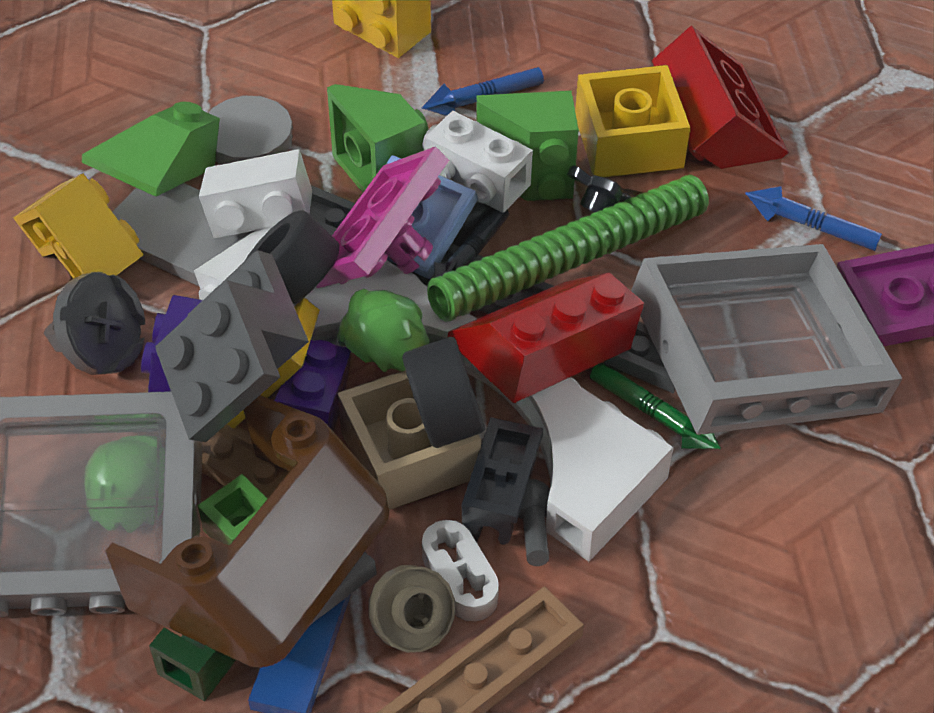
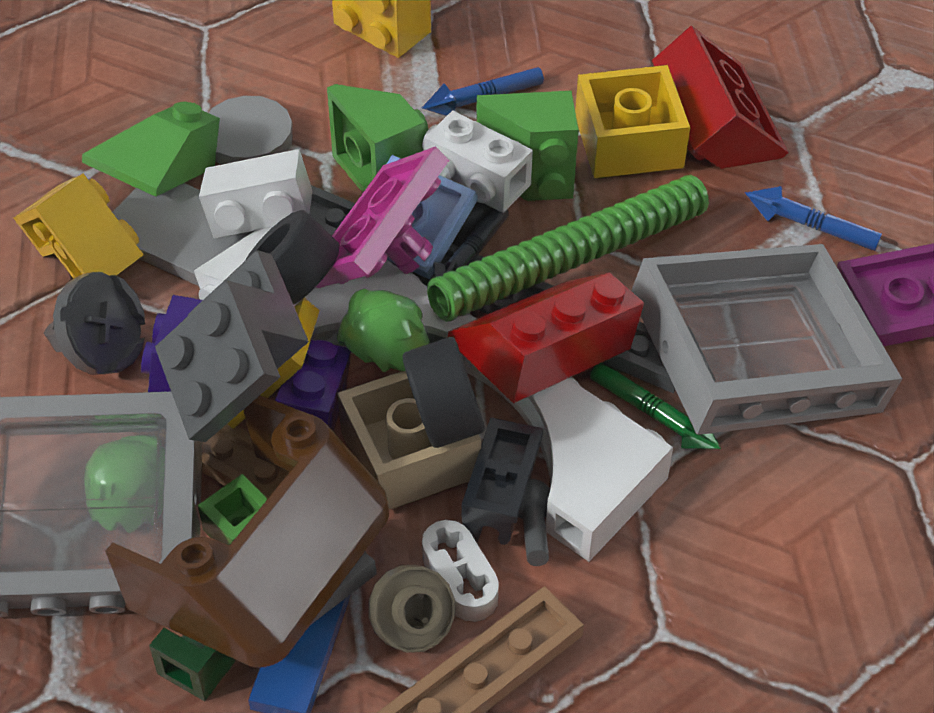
(600, 191): black animal -> none

